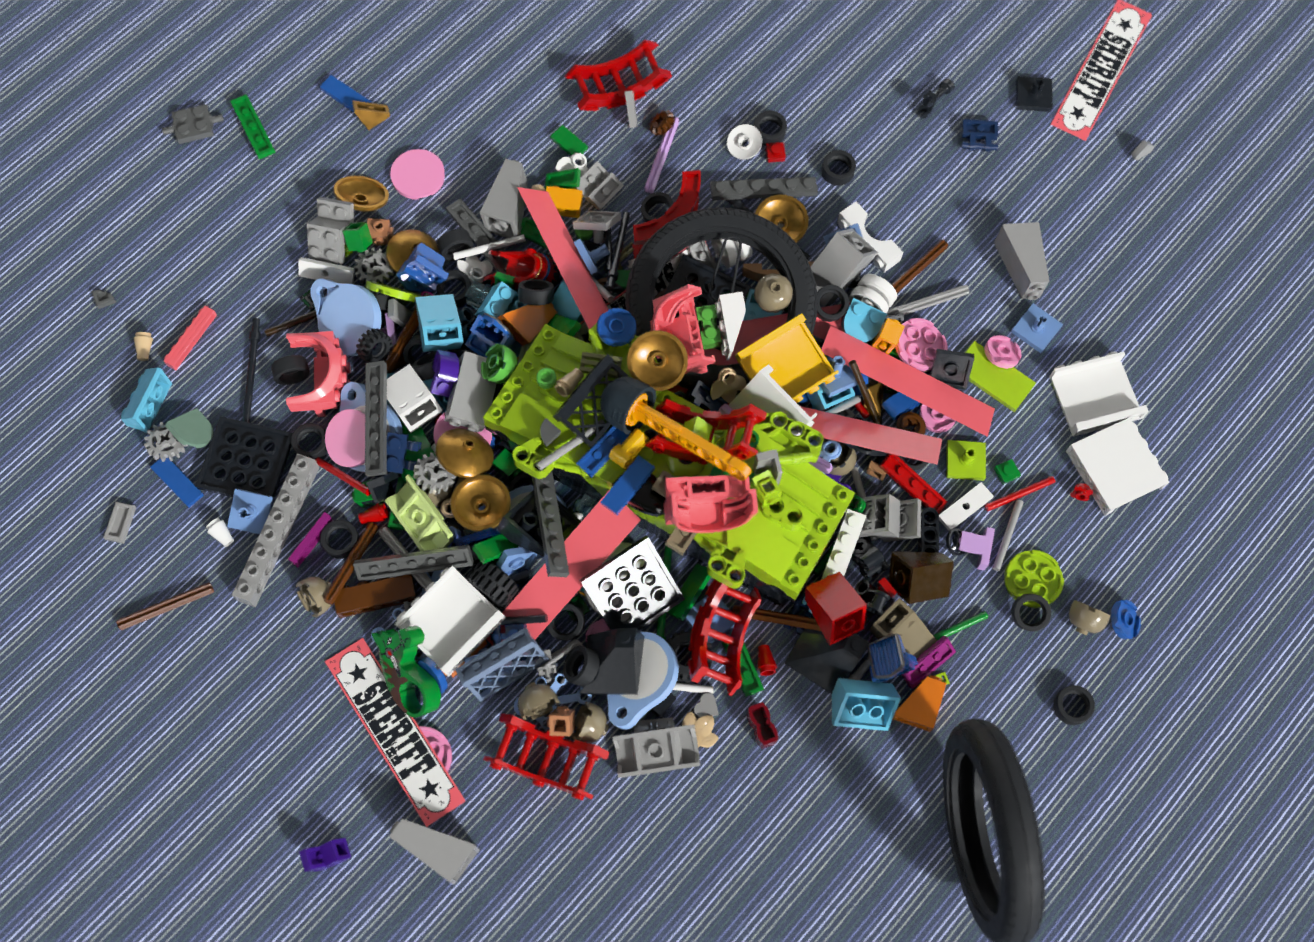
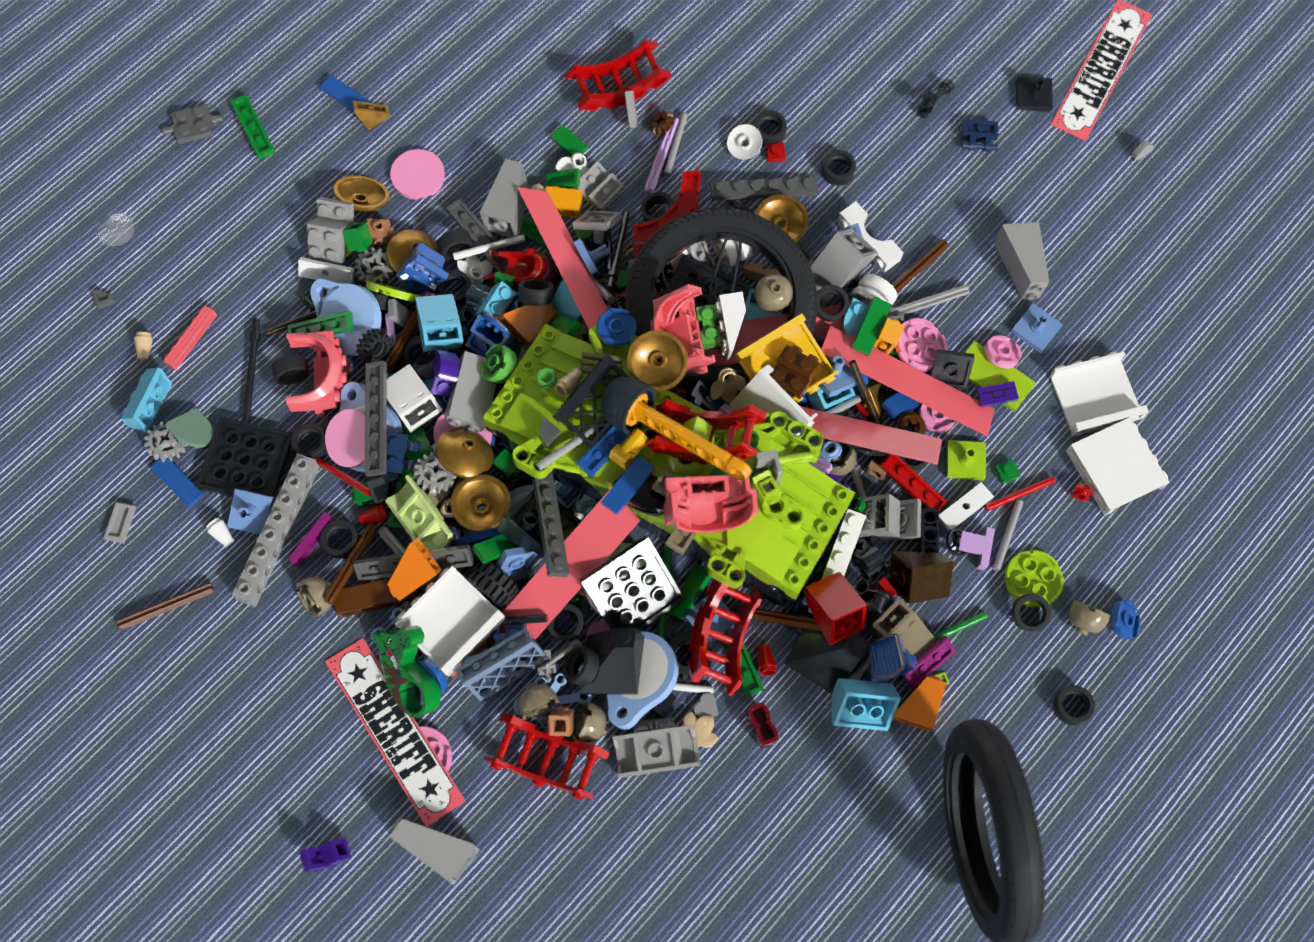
(120, 233): none -> clear dish
(338, 323): none -> green plate
(413, 570): none -> orange slope
(675, 145): none -> light grey bar
(795, 371): none -> reddish brown plate
(871, 326): none -> green tile
(997, 394): none -> dark purple tile

